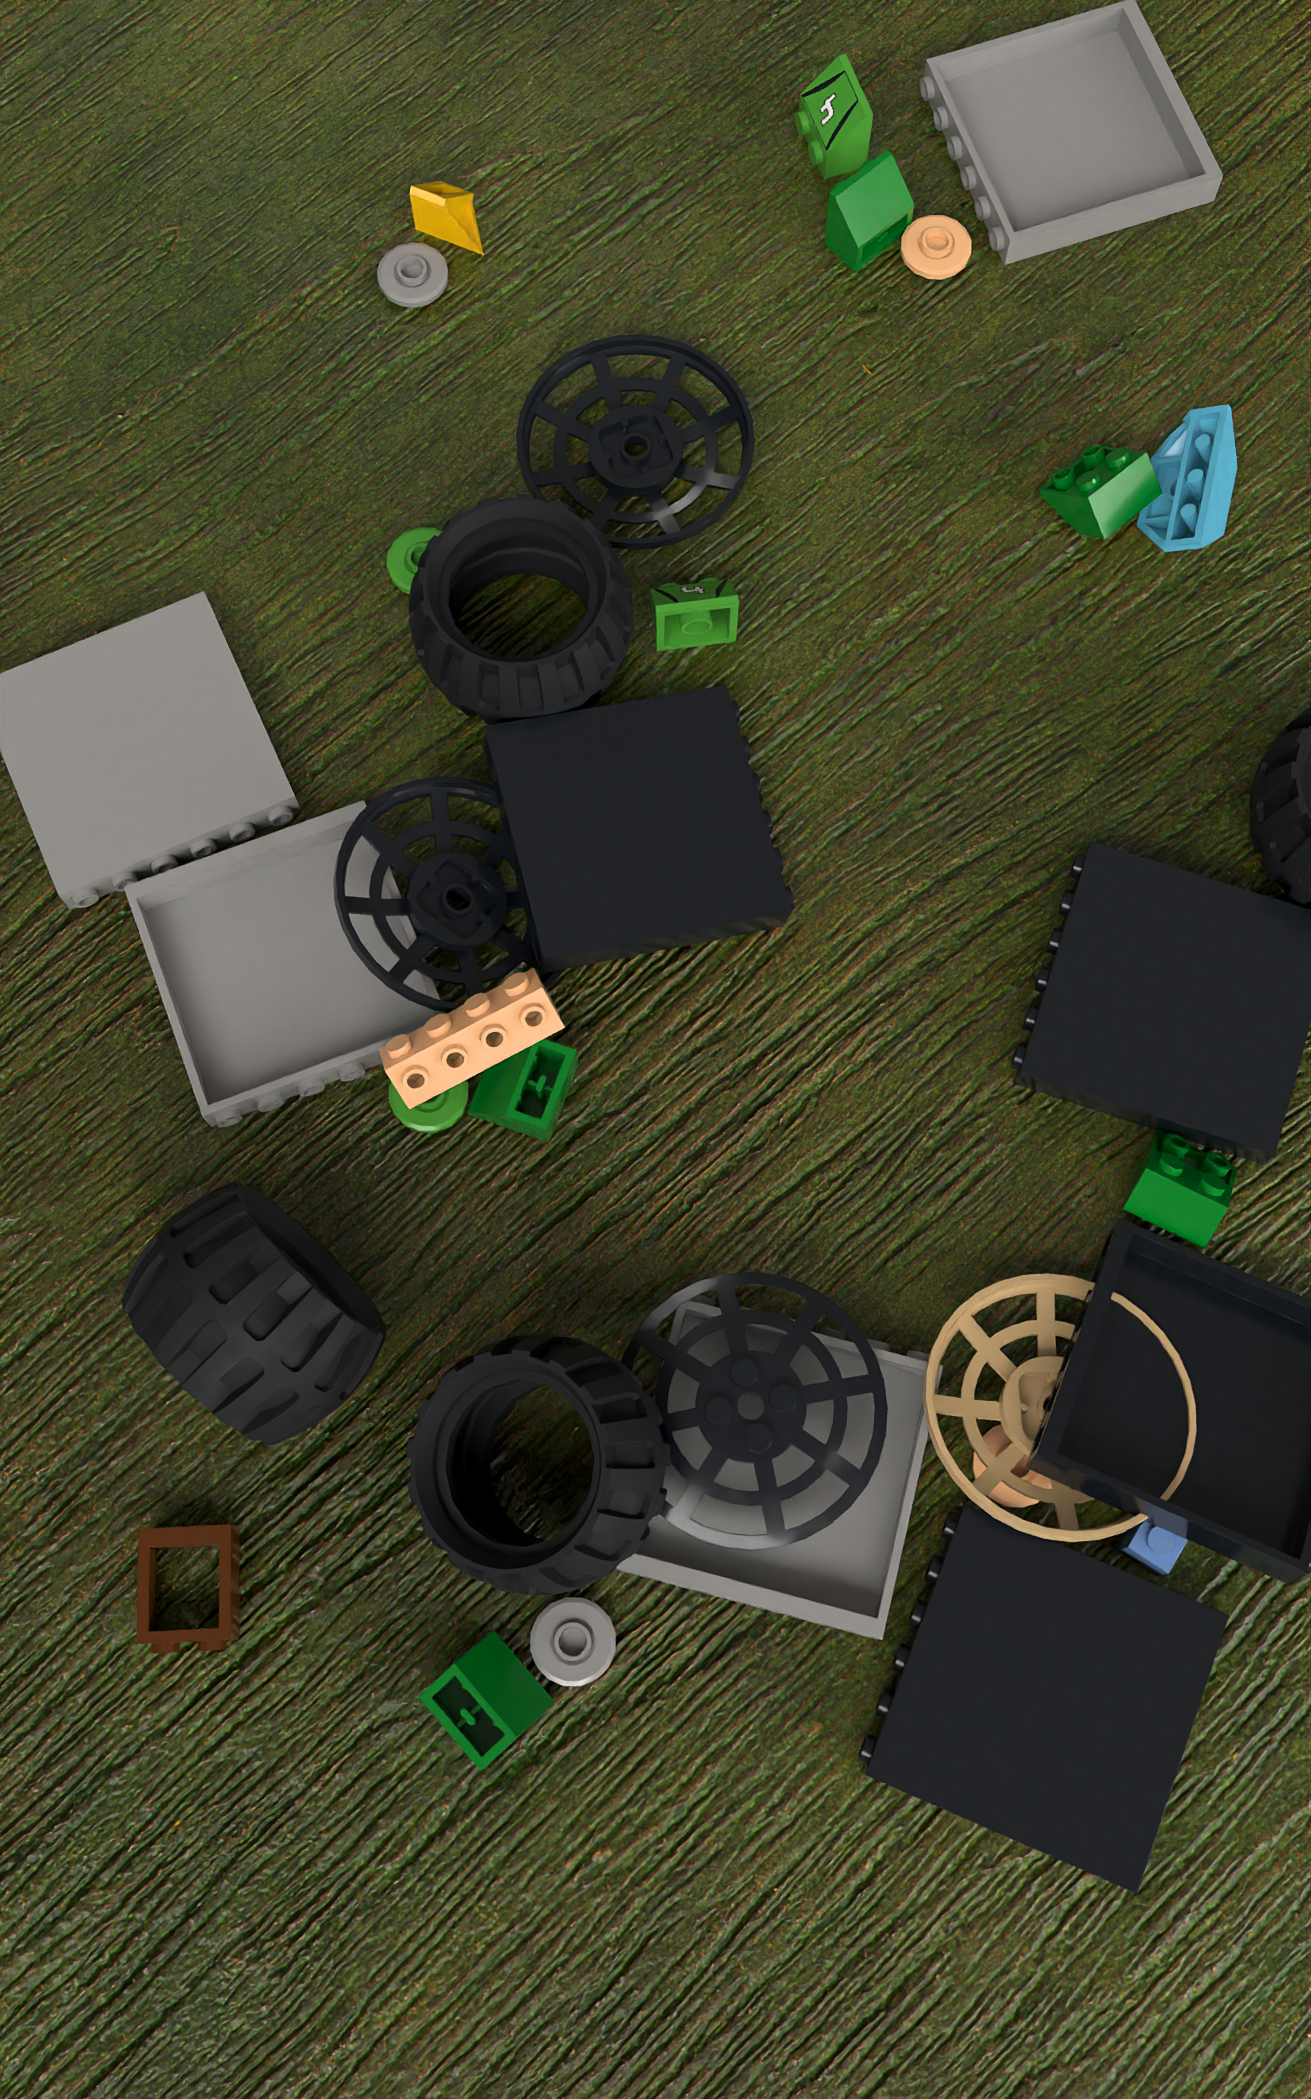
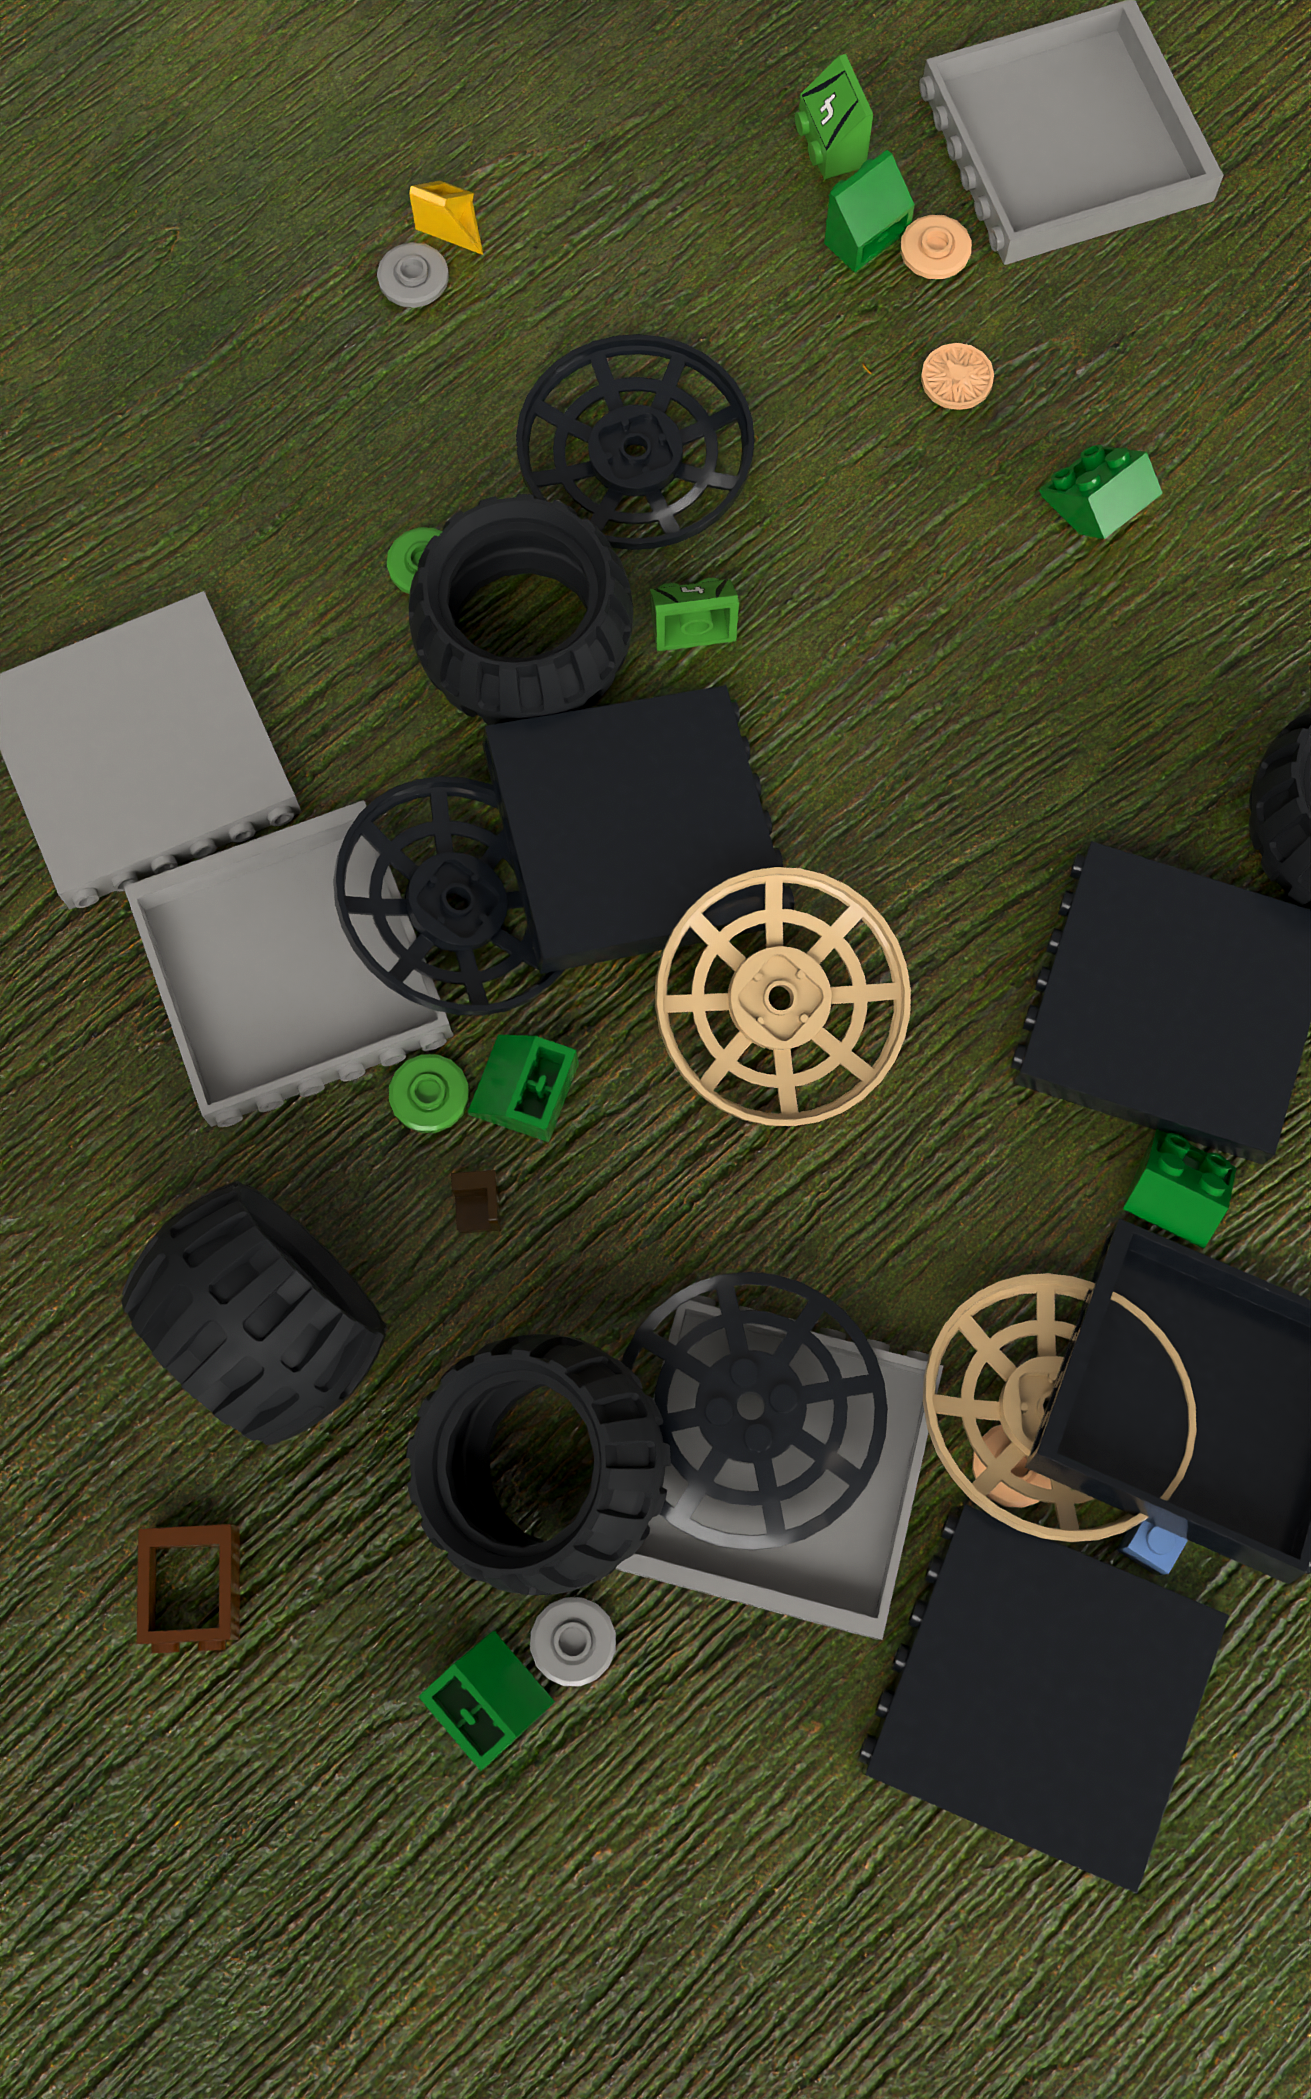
(470, 1038): light nougat brick -> none
(476, 1201): none -> dark brown panel
(808, 993): none -> tan dish
(957, 376): none -> light nougat wheel
(1196, 480): medium azure wedge -> none

